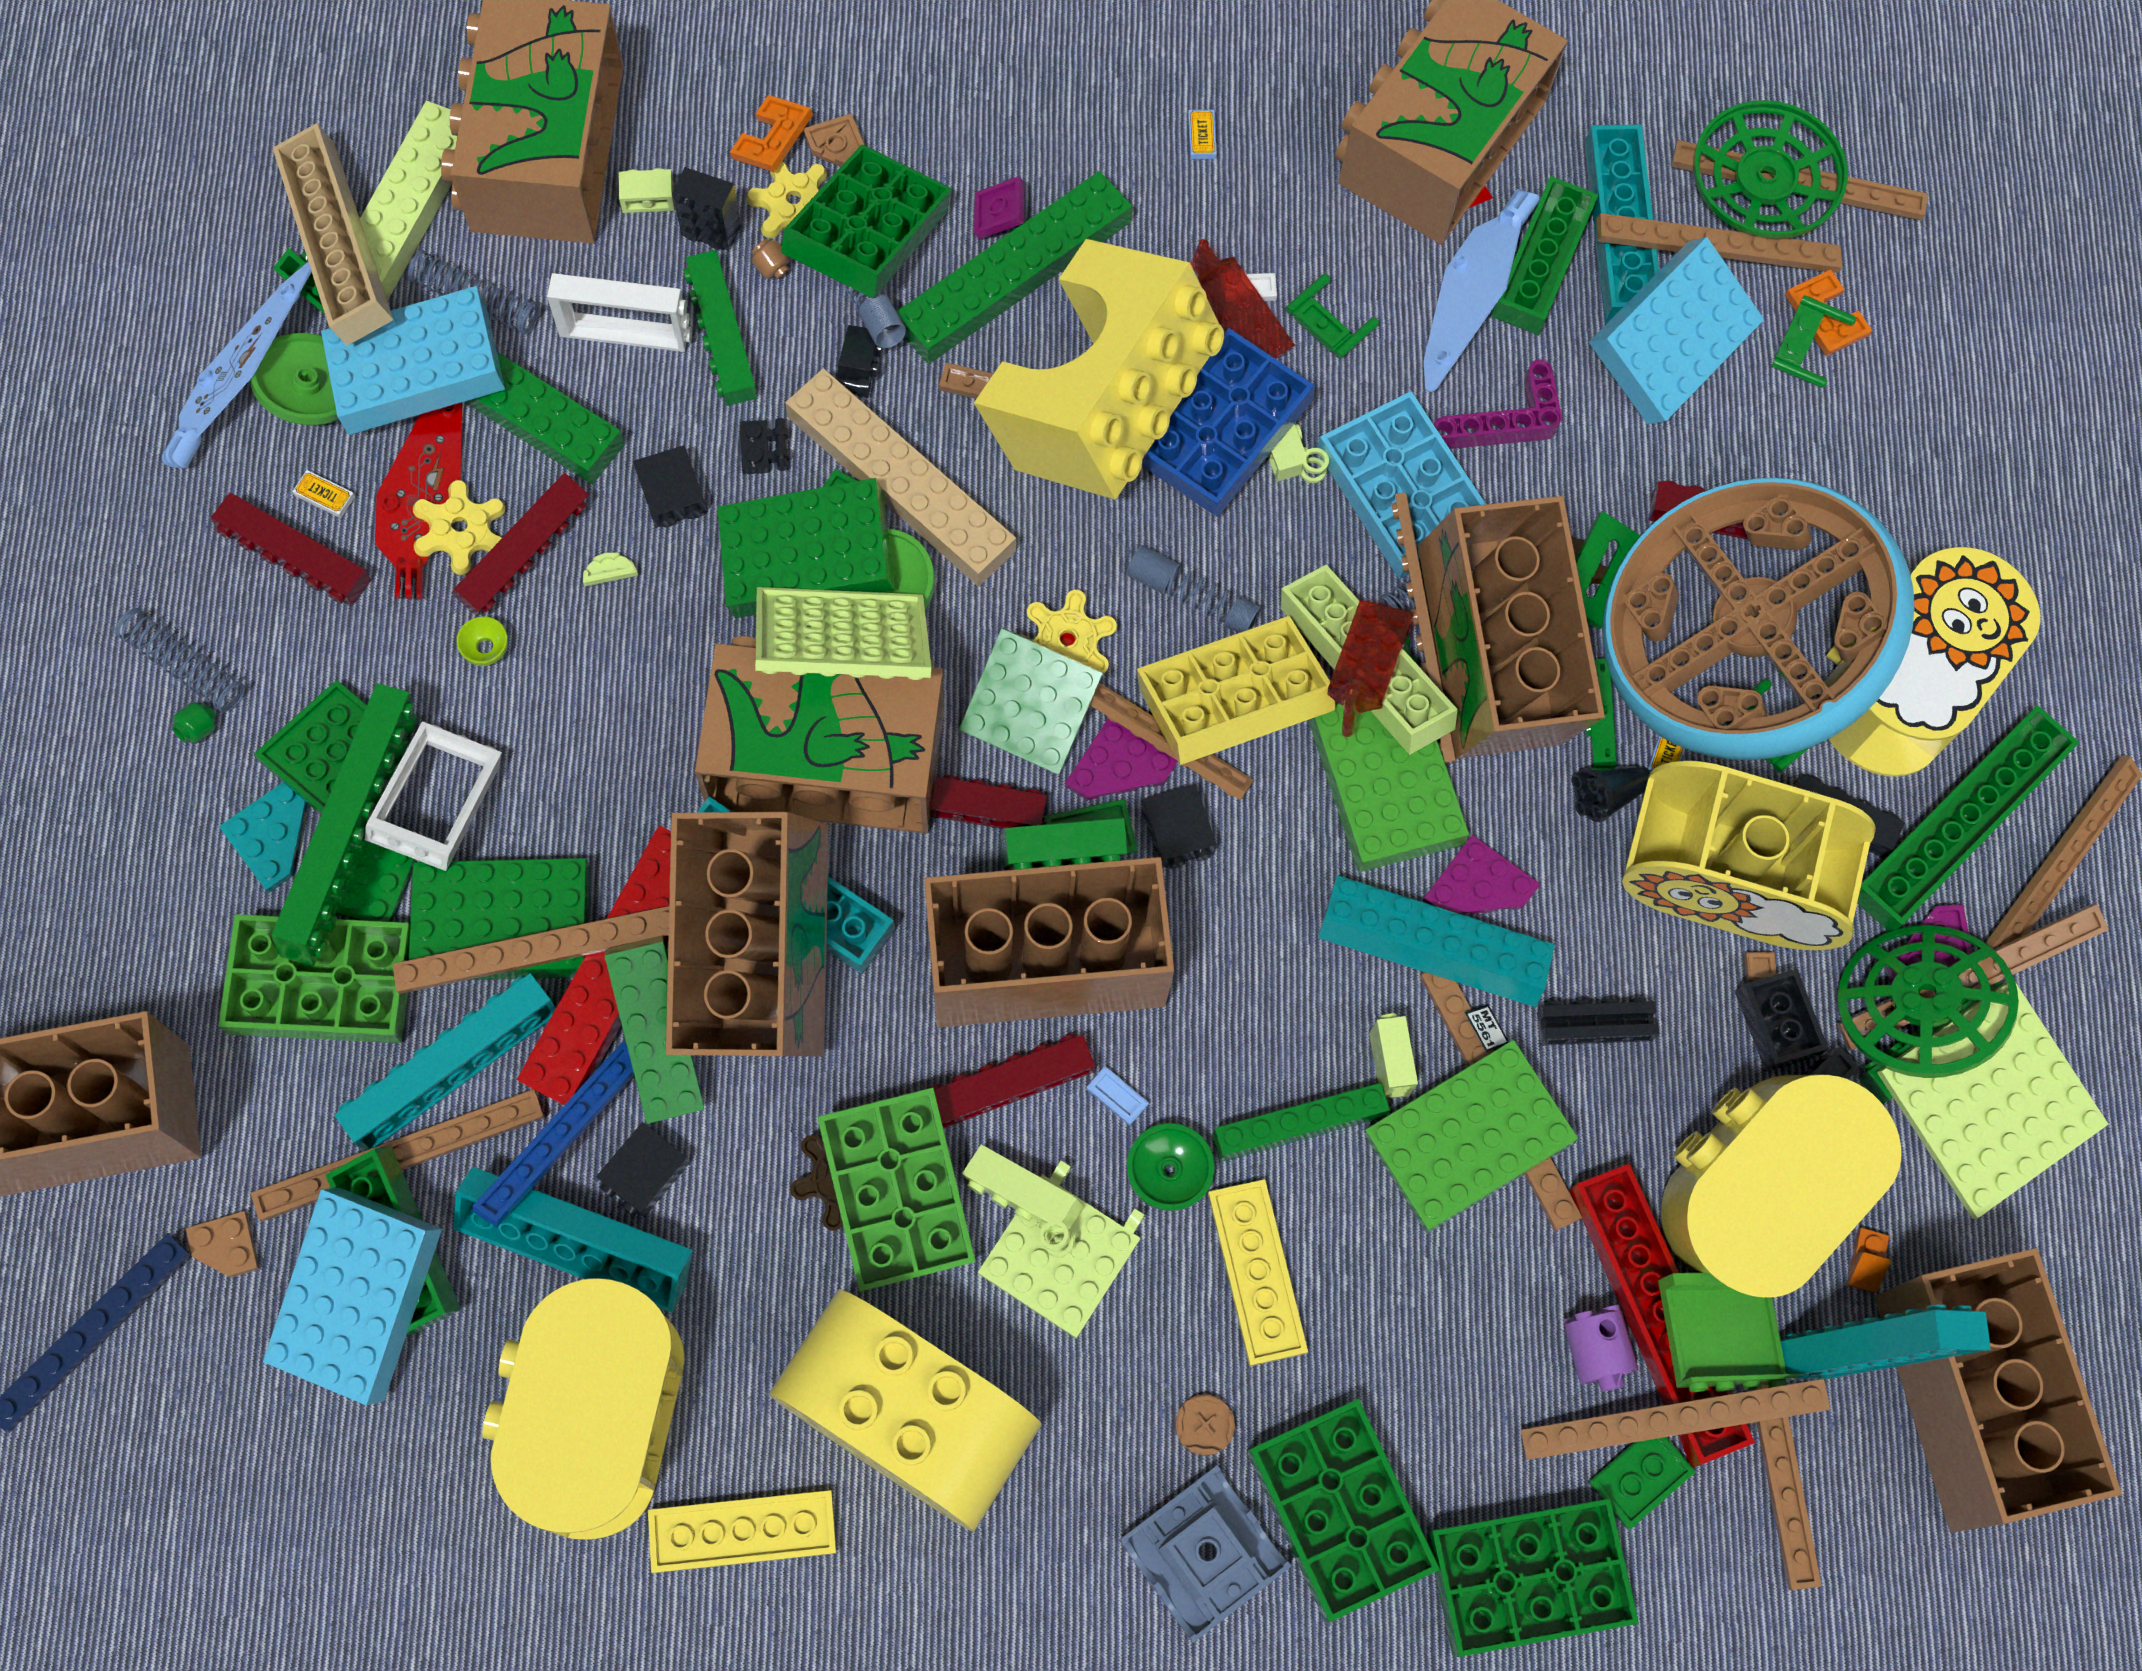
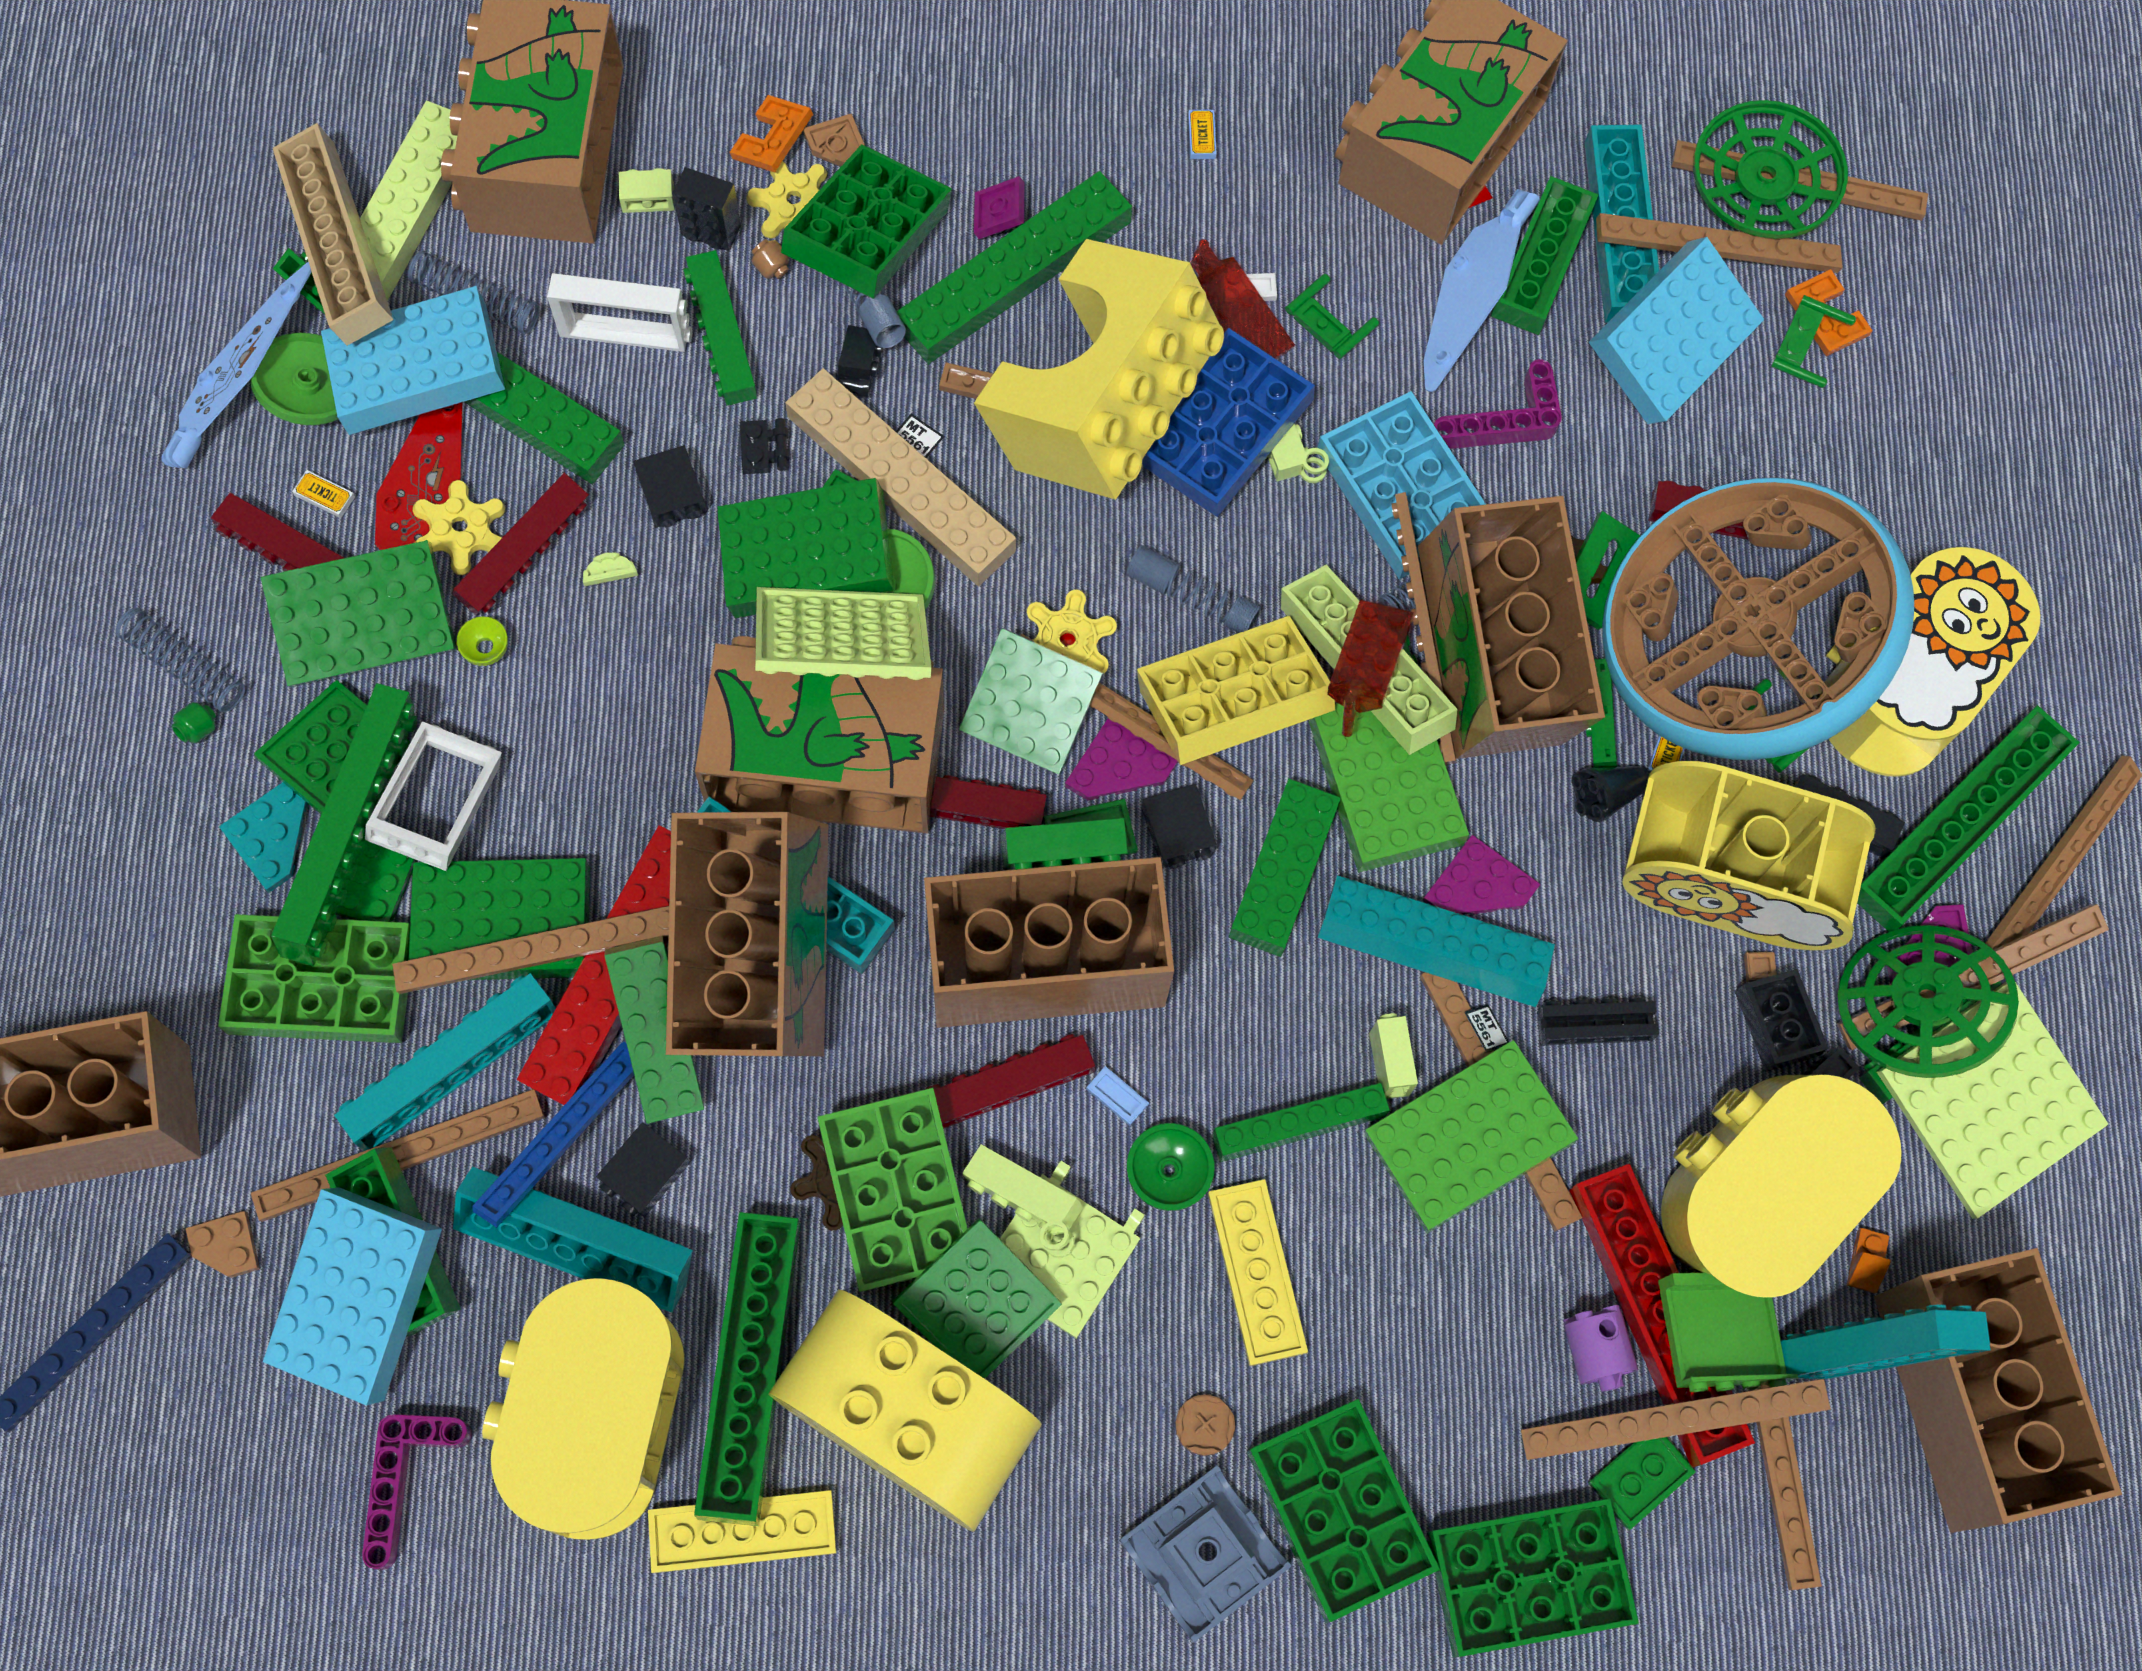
(359, 613): none -> green brick
(397, 1477): none -> magenta beam
(747, 1370): none -> green brick
(919, 435): none -> sticker
(977, 1300): none -> green plate
(1284, 867): none -> green brick

